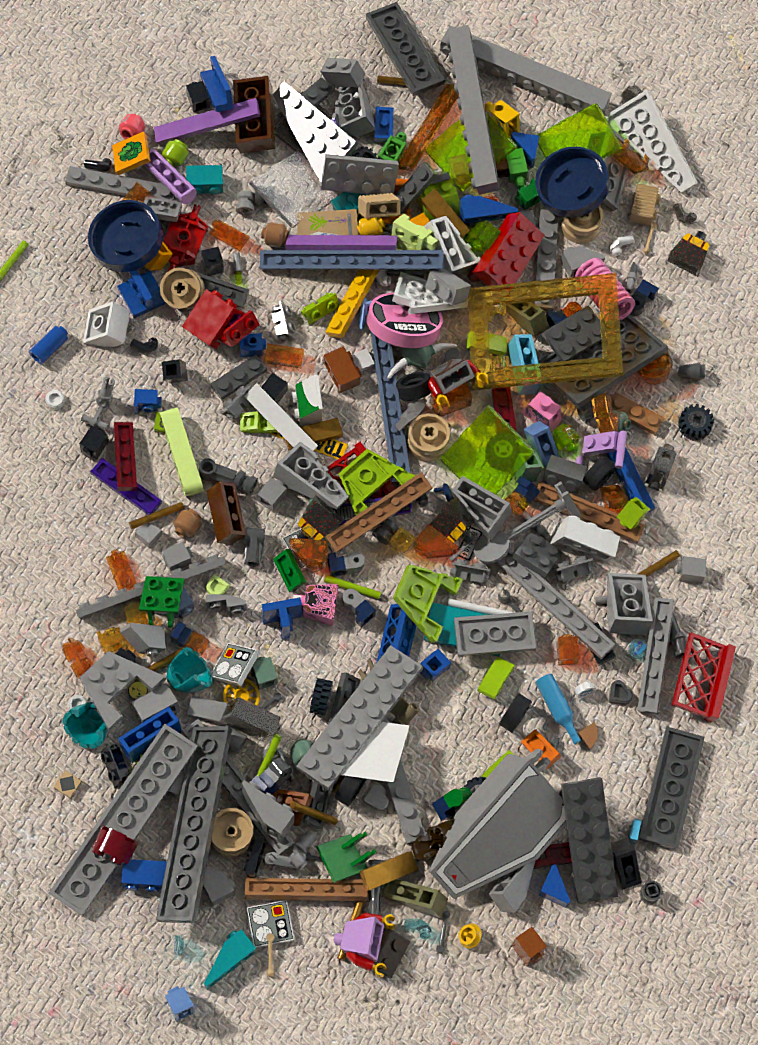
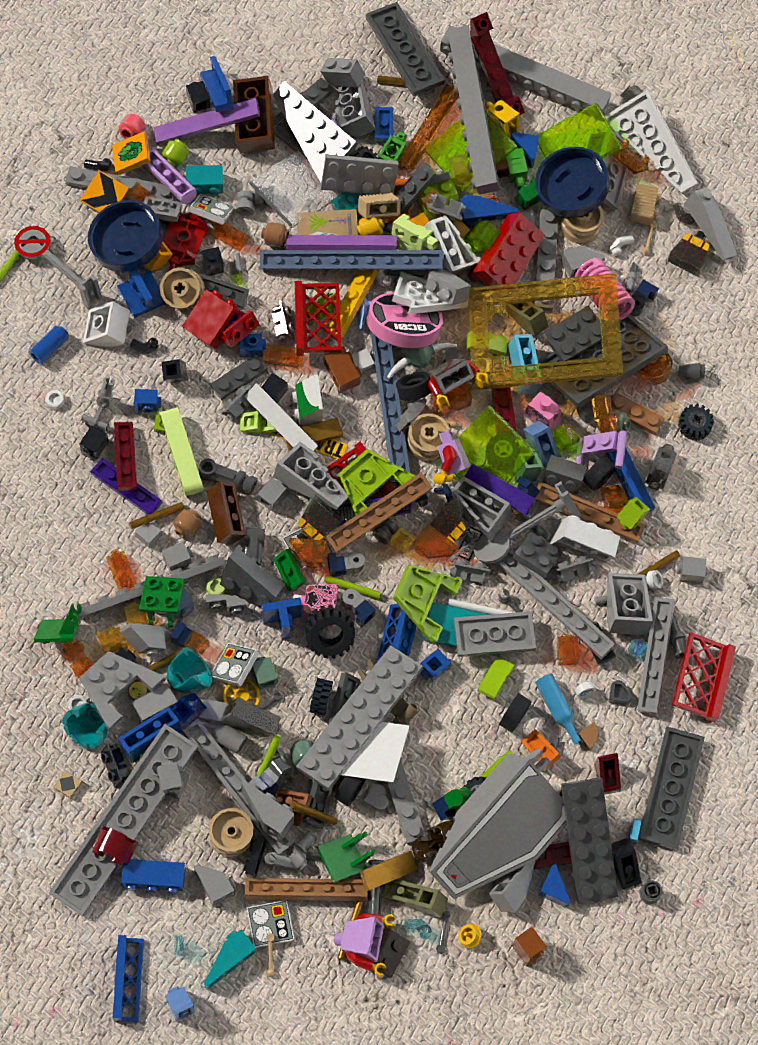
(35, 242): none -> light grey piece
(59, 629): none -> green plate
(103, 192): none -> piece
(120, 984): none -> blue fence
(170, 776): none -> light grey brick
(188, 708): none -> clear blue brick
(194, 826): dark grey plate -> none
(211, 209): none -> tile
(249, 580): none -> dark grey wedge
(302, 322): none -> red fence
(333, 646): none -> black tyre
(452, 209): none -> light grey hinge
(452, 456): none -> torso
(491, 62): none -> dark red slope
(517, 498): none -> dark purple tile
(555, 317): leg -> none
(608, 769): none -> dark red slope
(654, 579): none -> white tile
(710, 220): none -> light grey wedge

